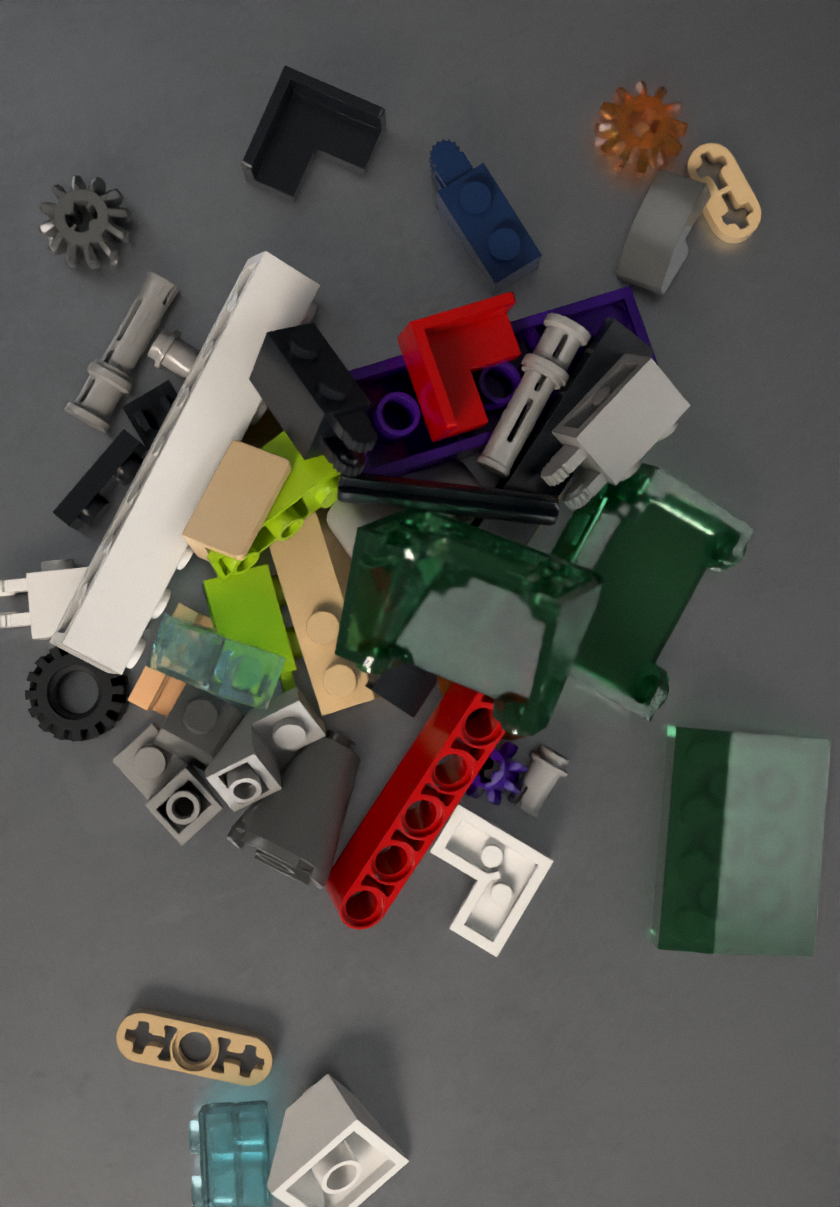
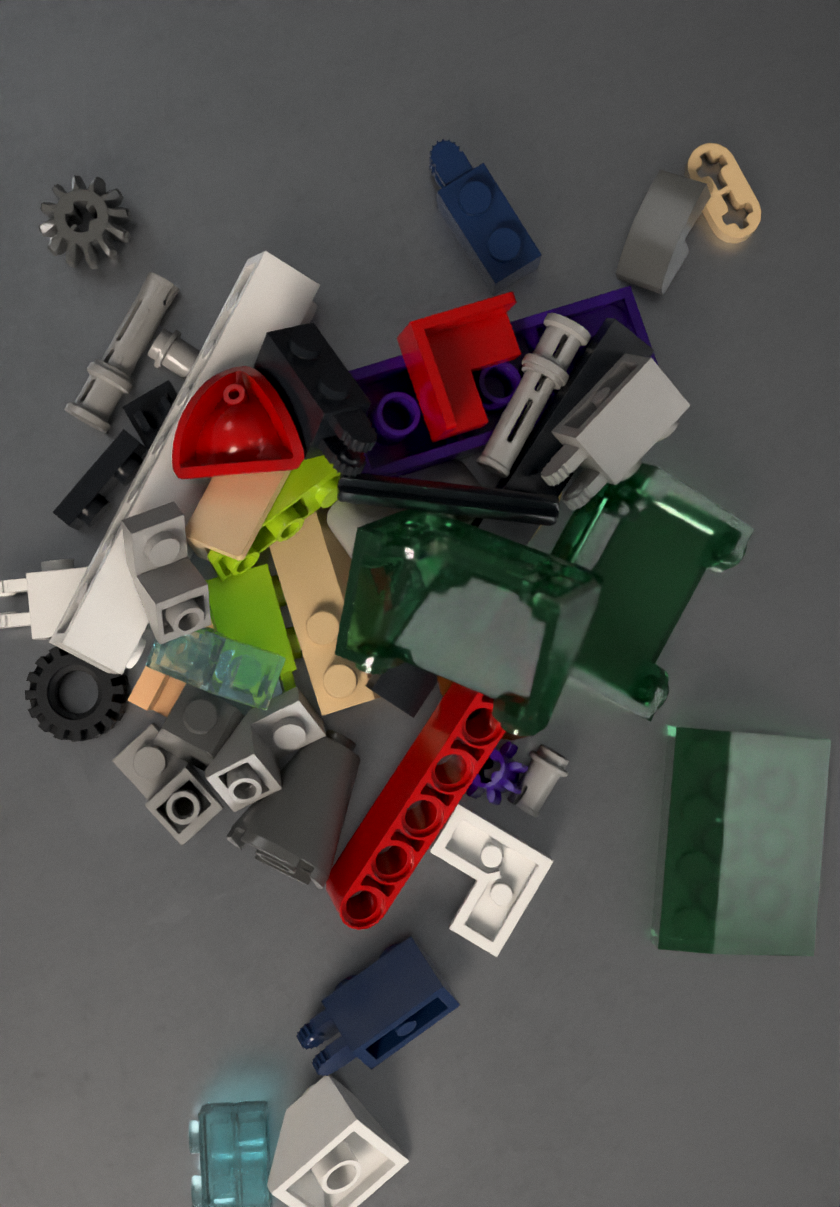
(158, 1026): tan beam -> none
(164, 576): none -> light grey slope
(235, 429): none -> red hat
(309, 120): black panel -> none
(379, 1009): none -> dark blue hinge
(654, 143): clear orange gear -> none

